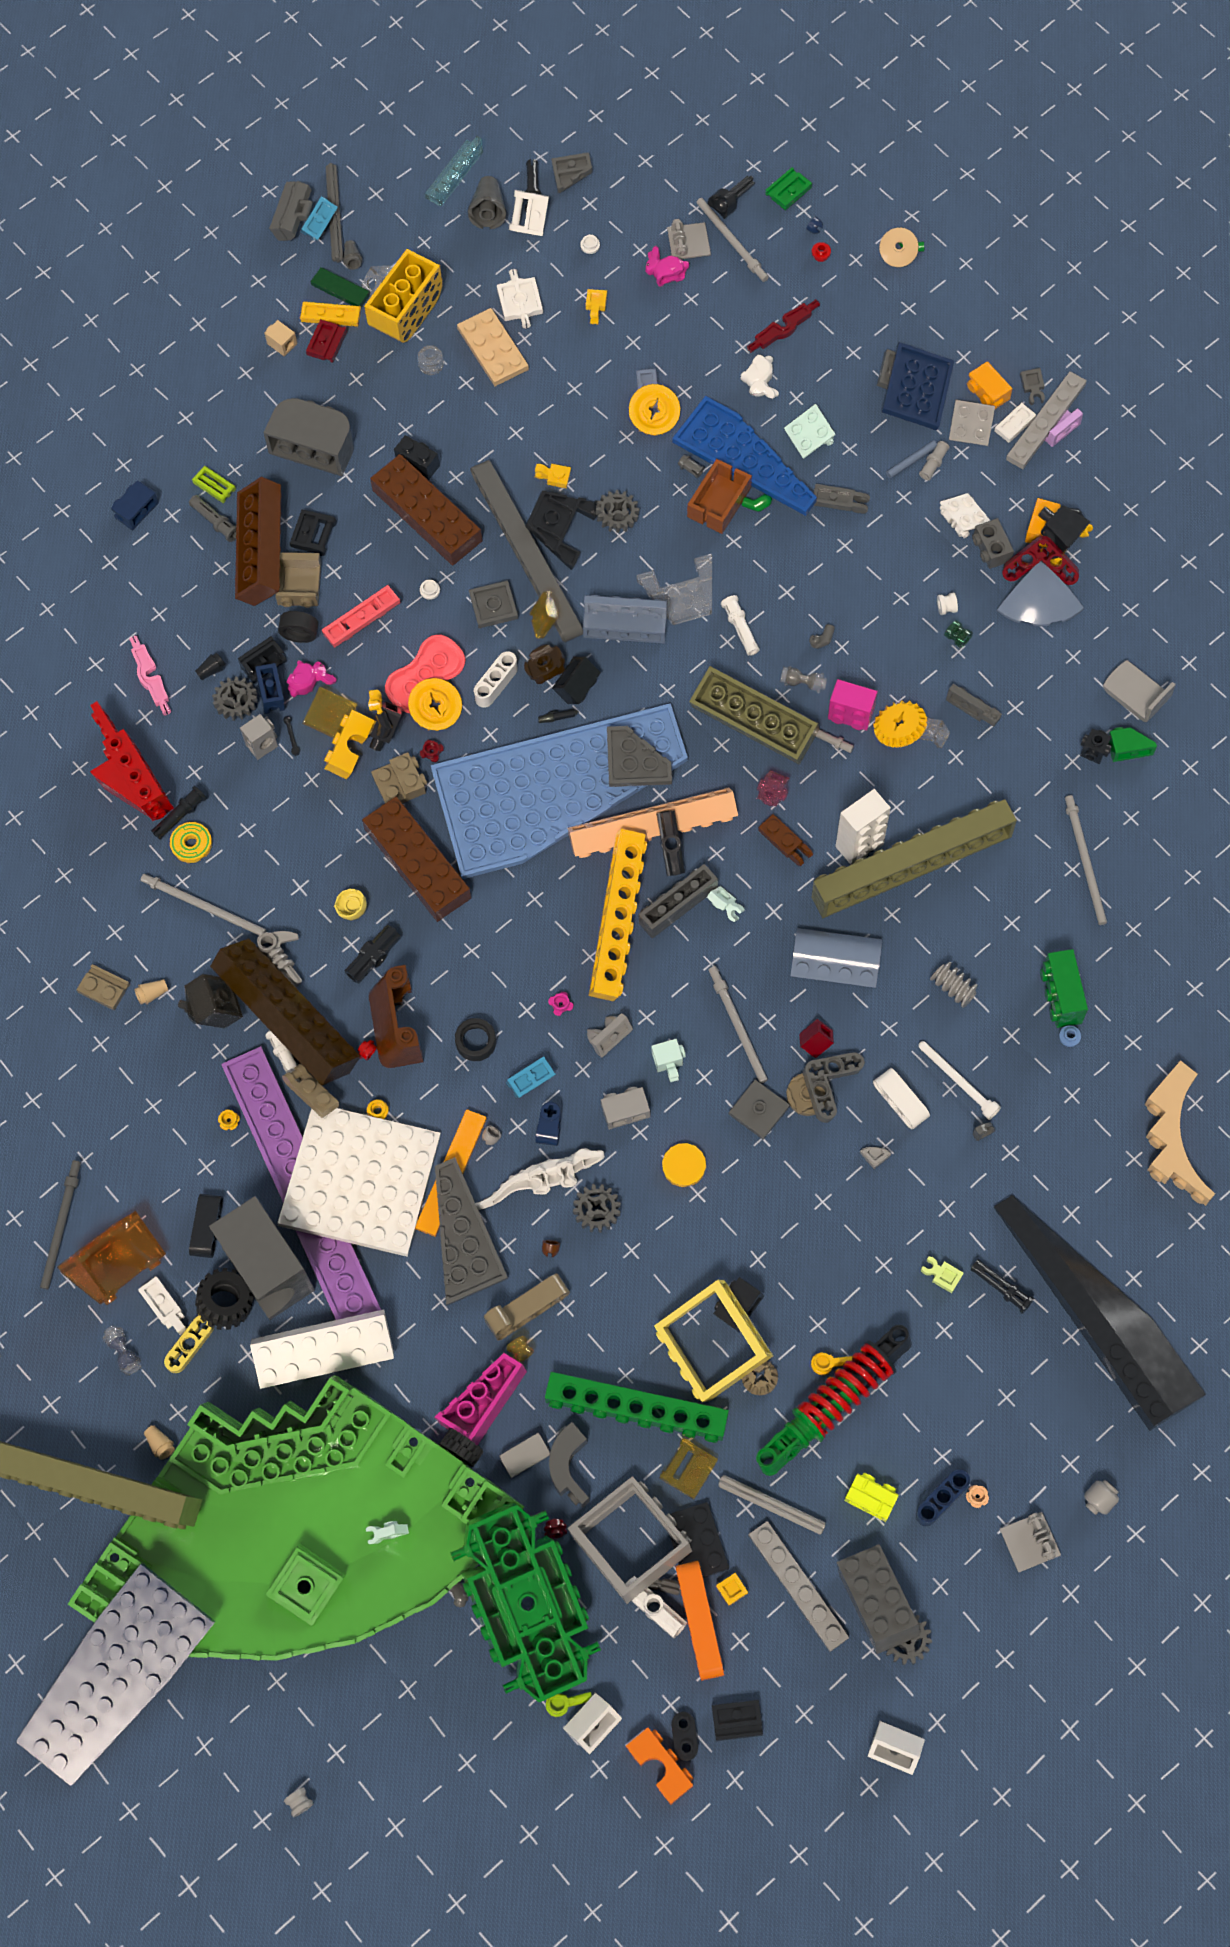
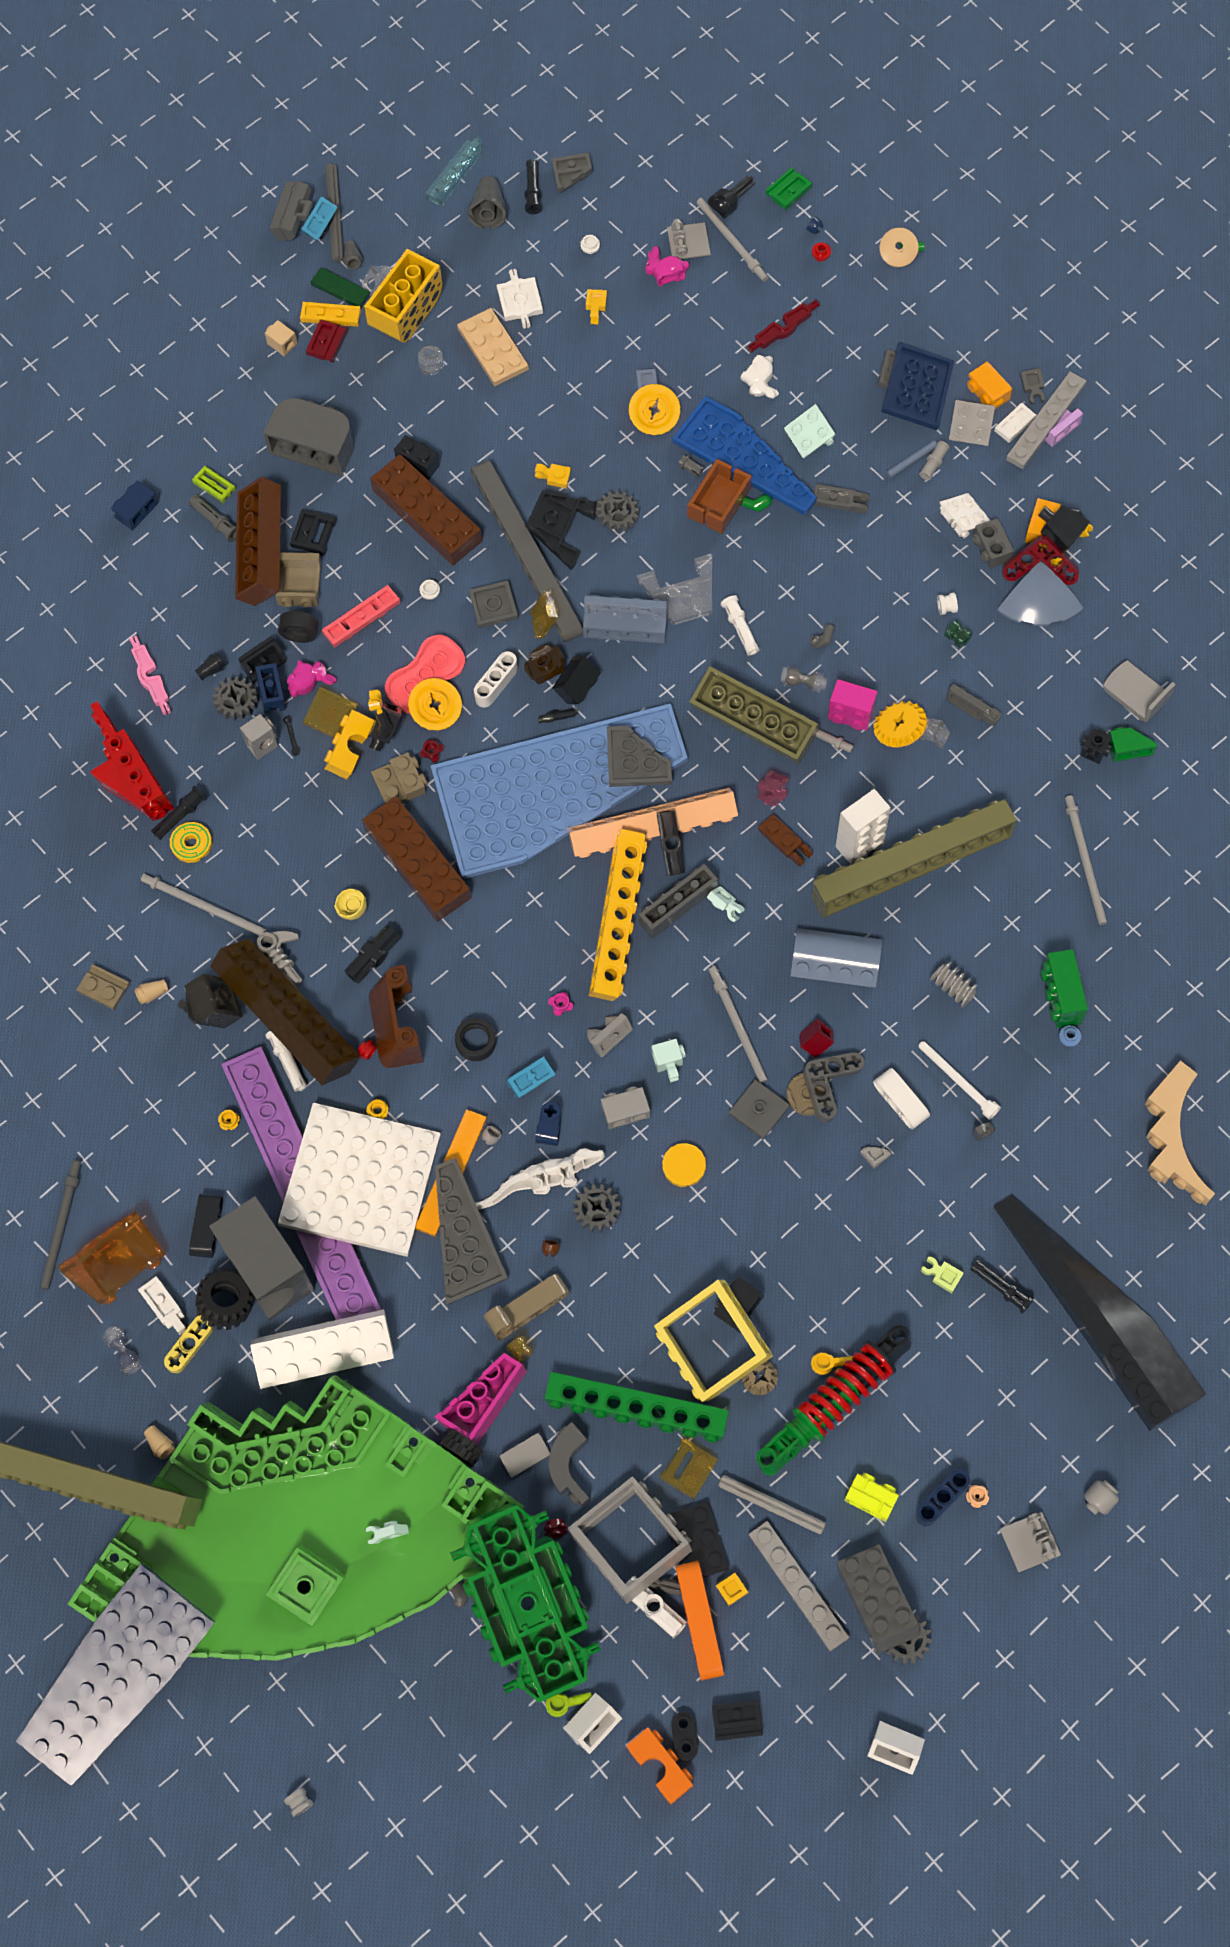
(310, 1091): dark tan plate -> none
(535, 213): white plate -> none

